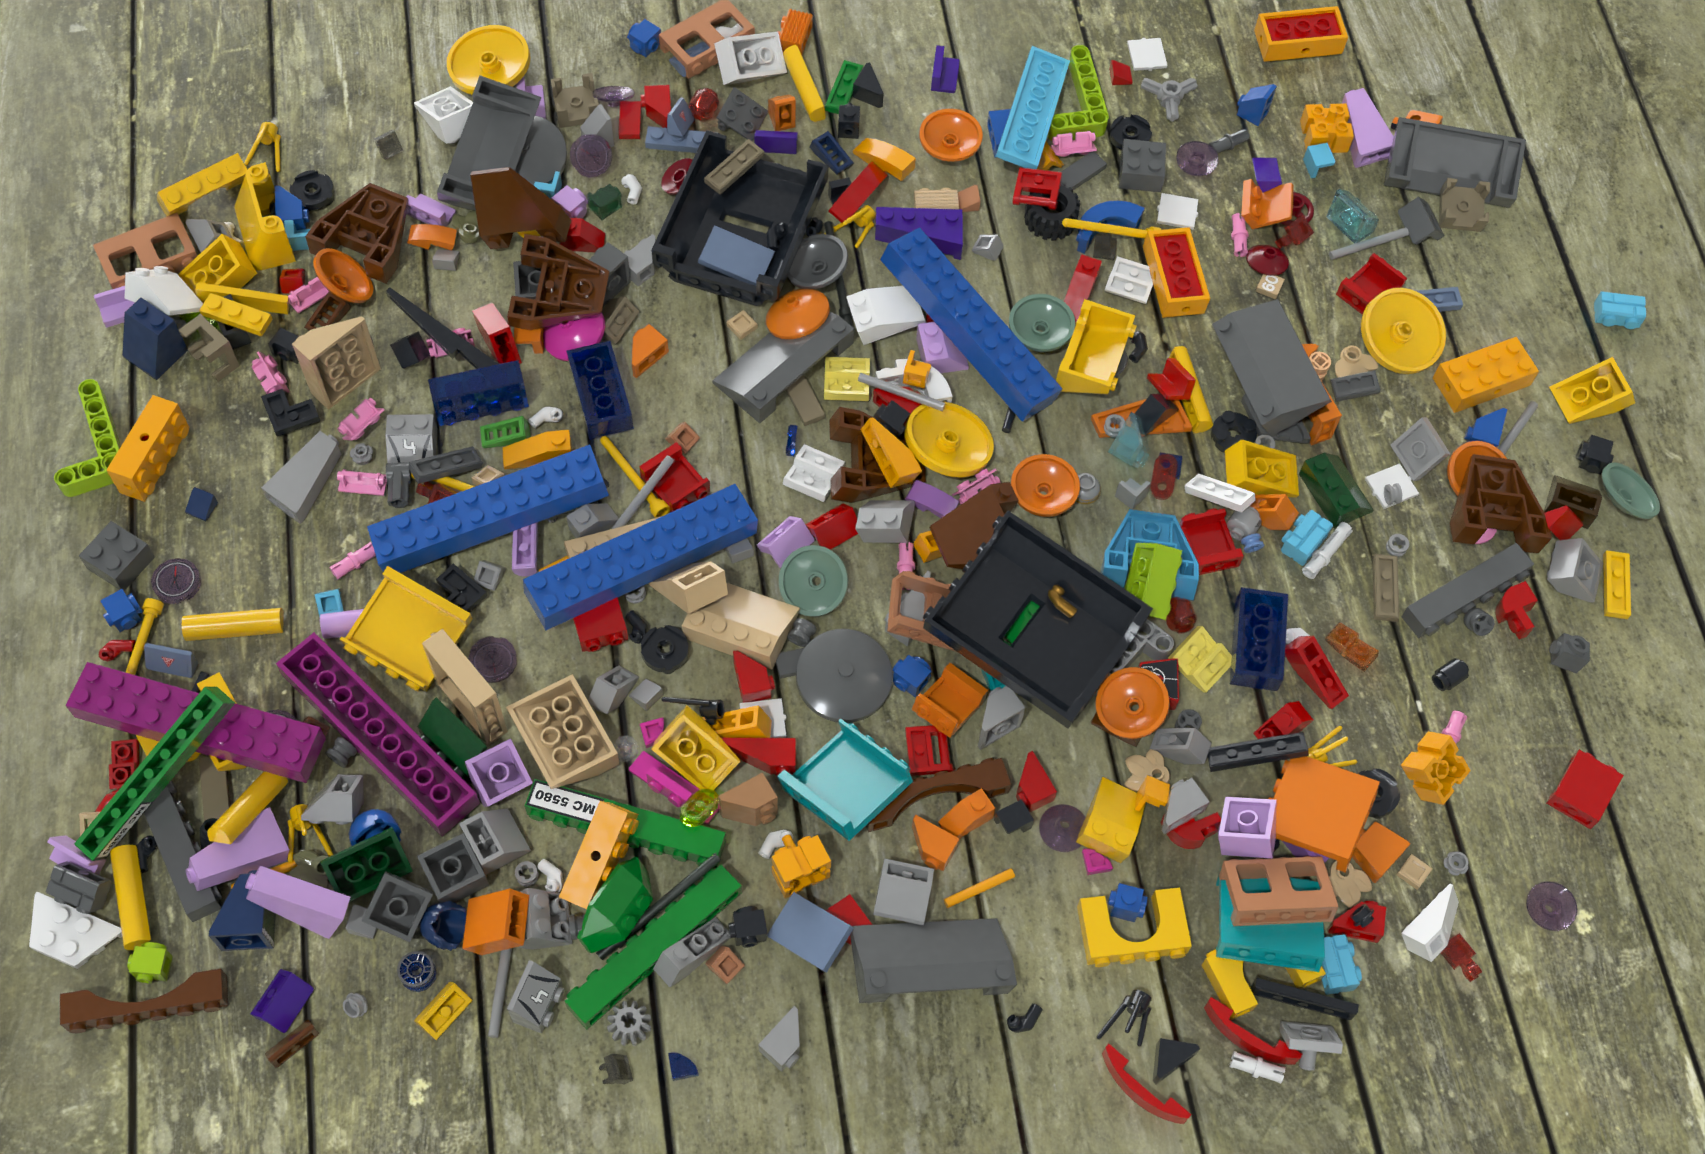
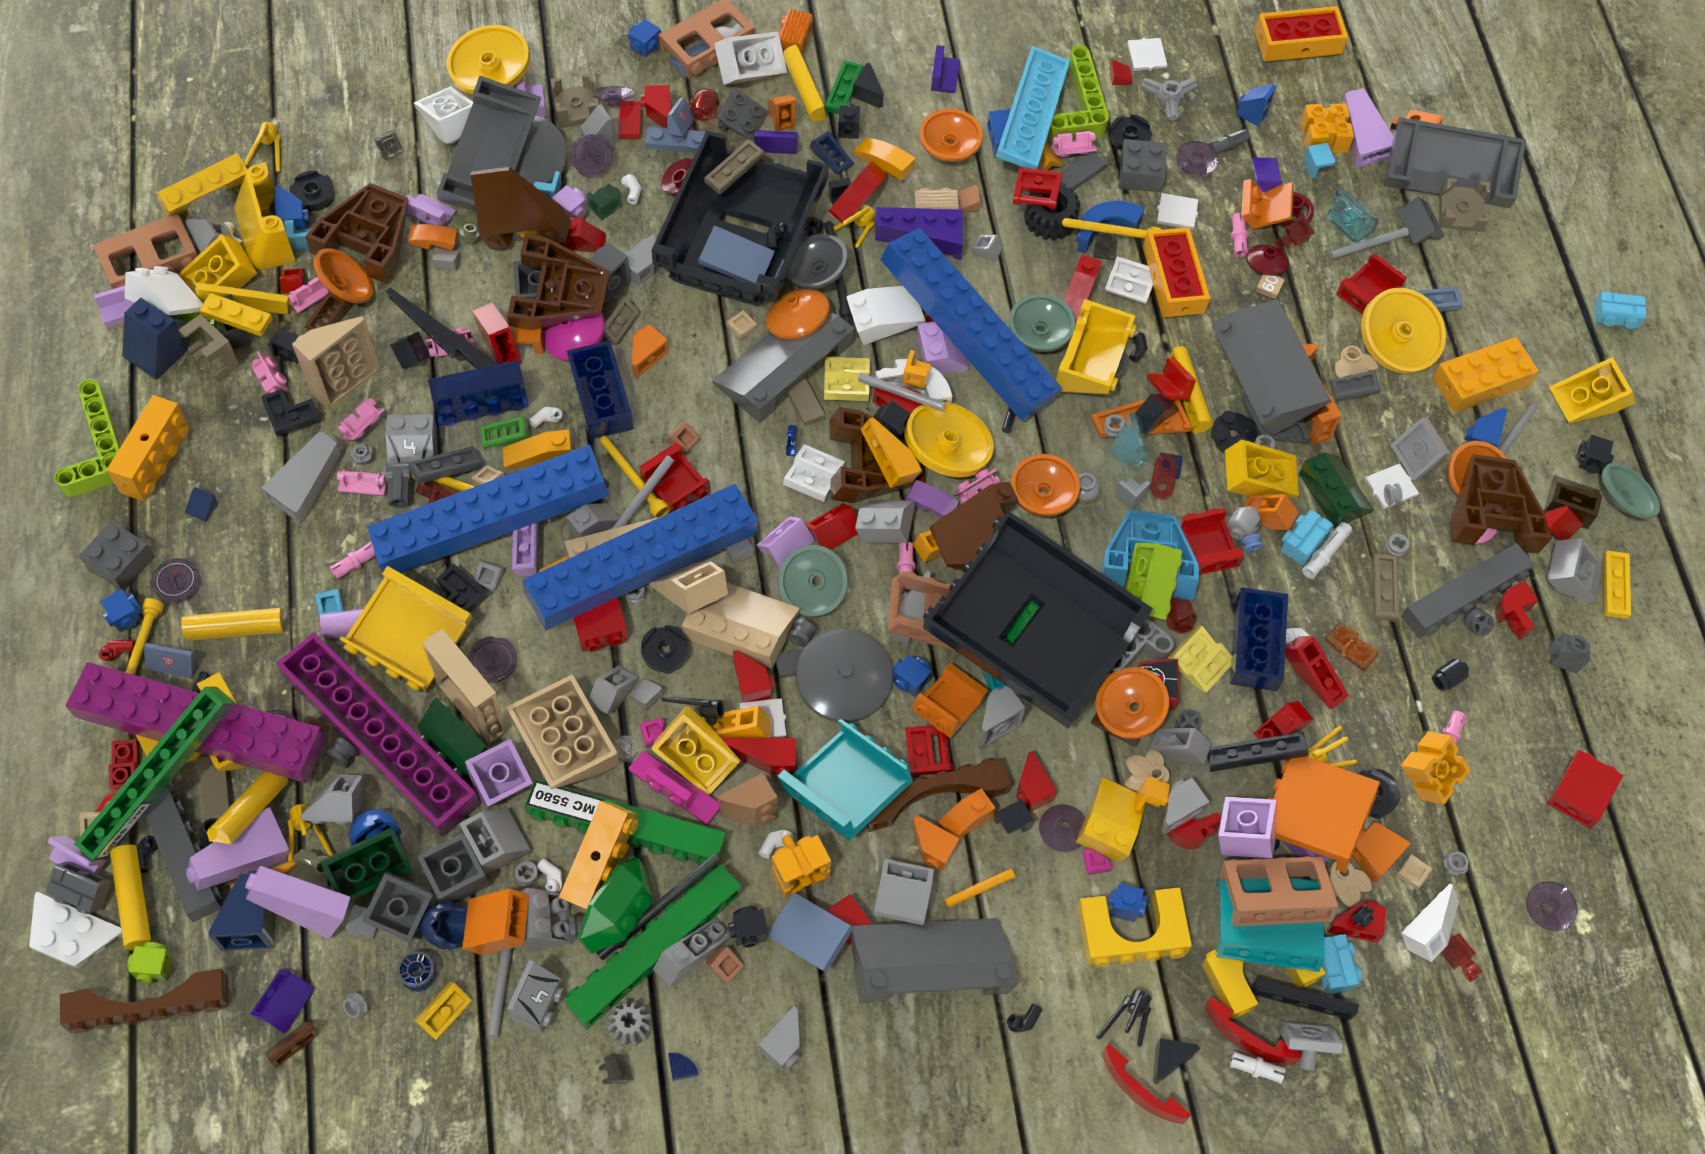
(639, 626): black arm -> none
(699, 807): clear neon green plate -> none
(1060, 603): pearl gold arm -> none
(1220, 493): white plate -> none
(1321, 363): light nougat wheel -> none

